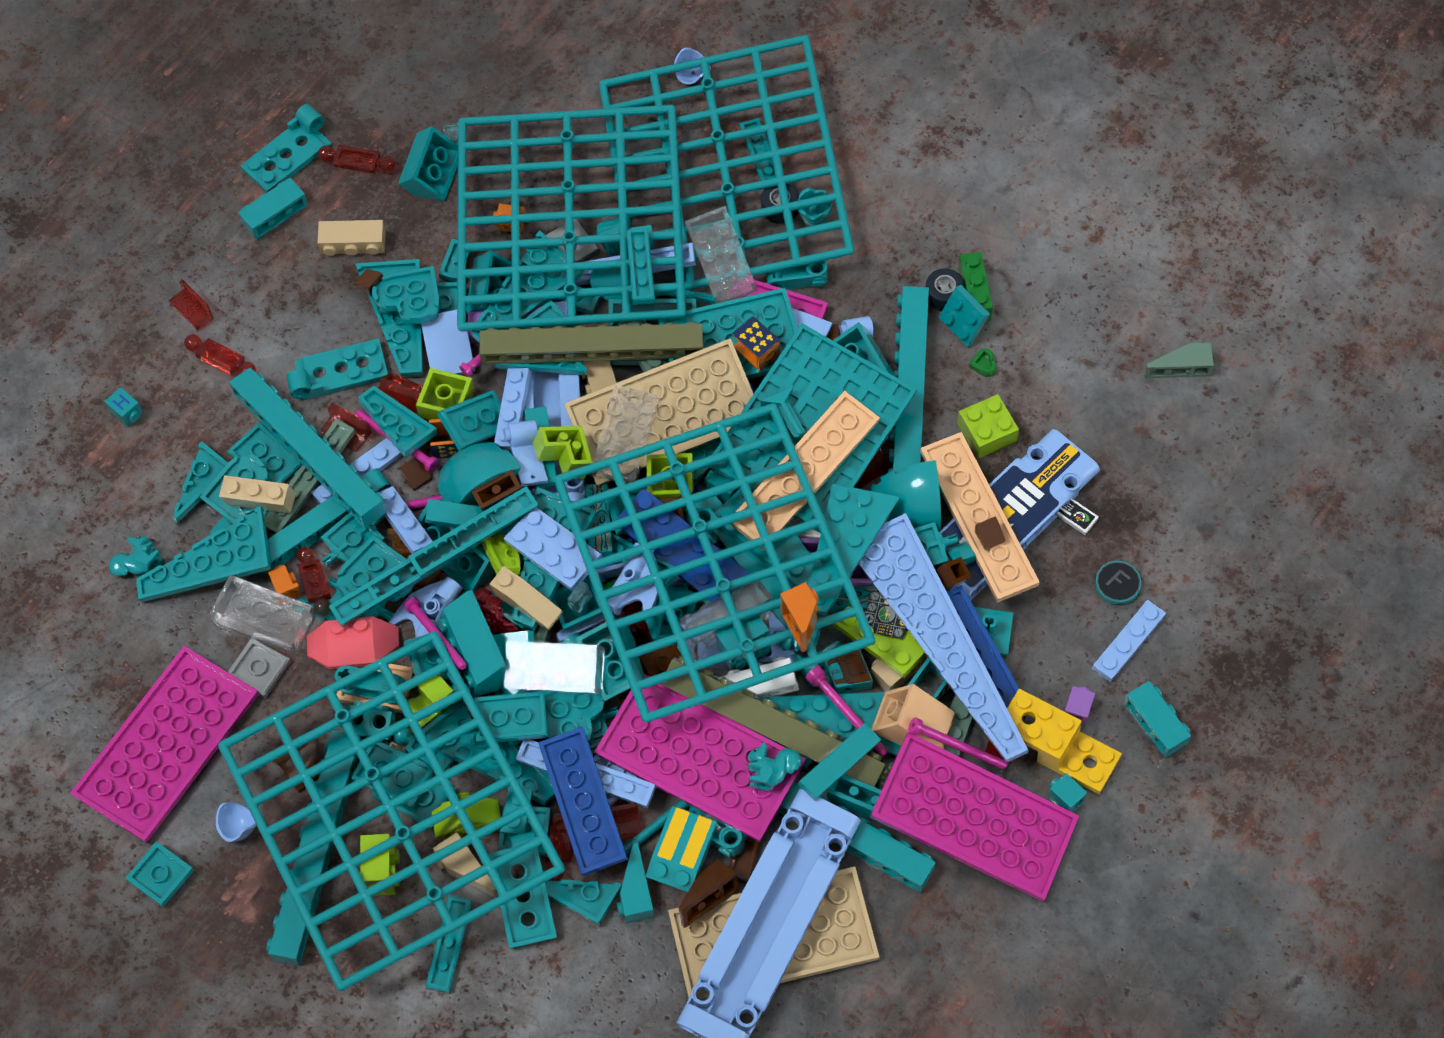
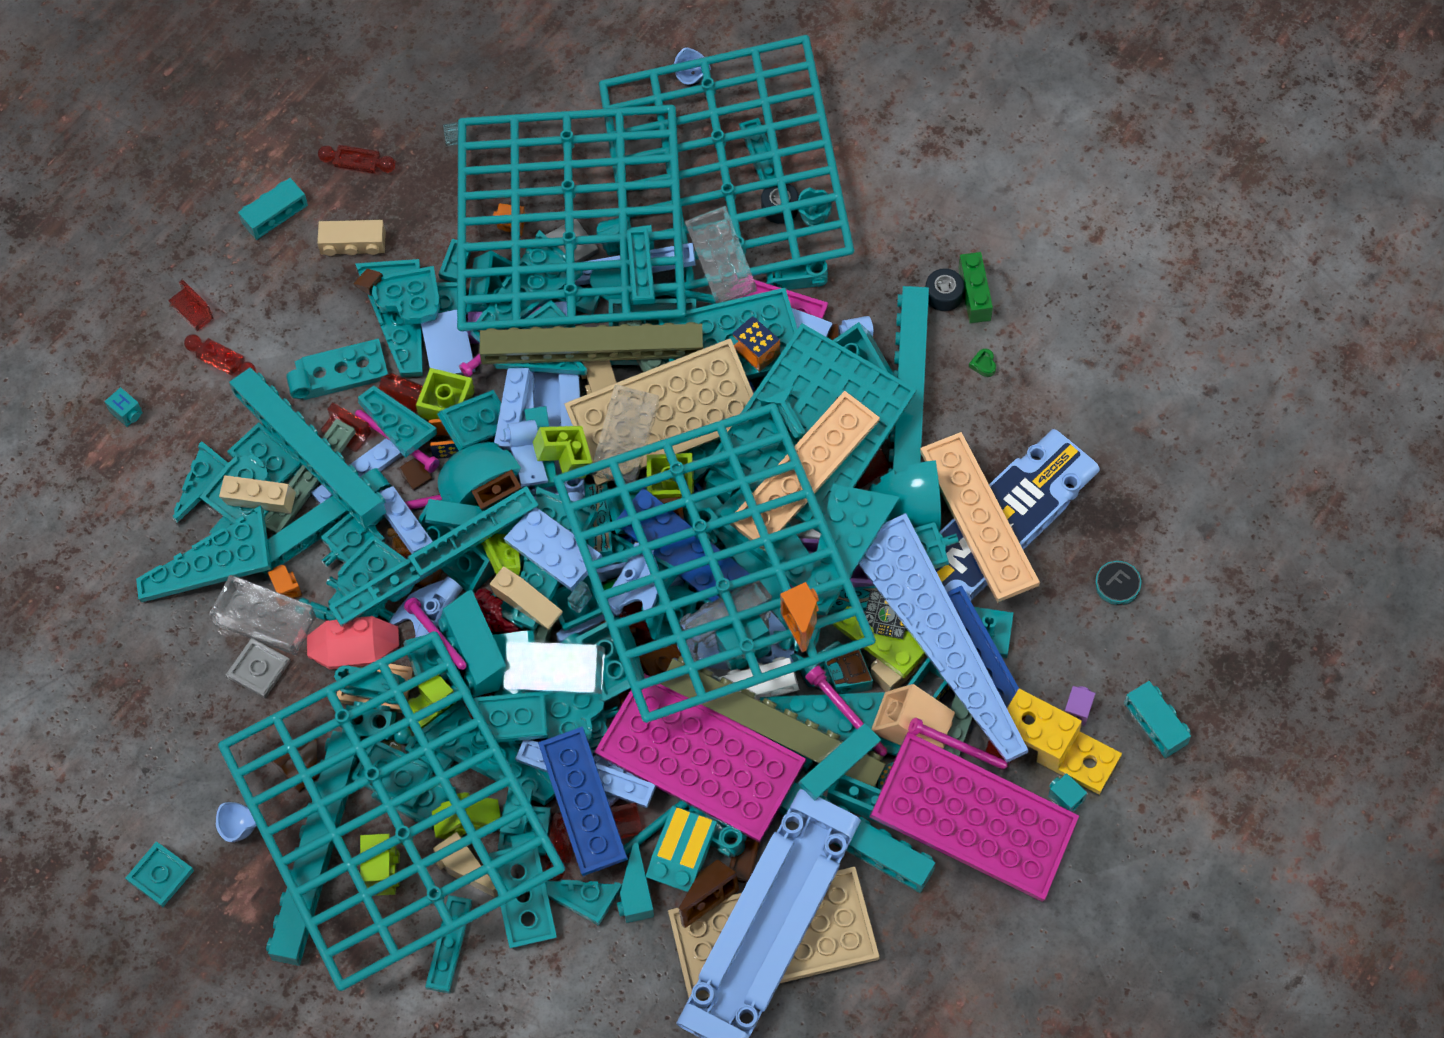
(140, 560): teal animal -> none
(164, 744): dark pink plate -> none
(302, 127): teal hinge -> none
(313, 581): clear red plate -> none
(430, 165): teal slope -> none
(771, 771): teal animal -> none
(953, 573): reddish brown brick -> none
(961, 550): teal slope -> none
(964, 315): teal plate -> none
(987, 426): lime brick -> none
(989, 533): reddish brown slope -> none
(1077, 516): tile -> none
(1129, 640): light blue plate -> none
(1187, 361): sand green slope -> none

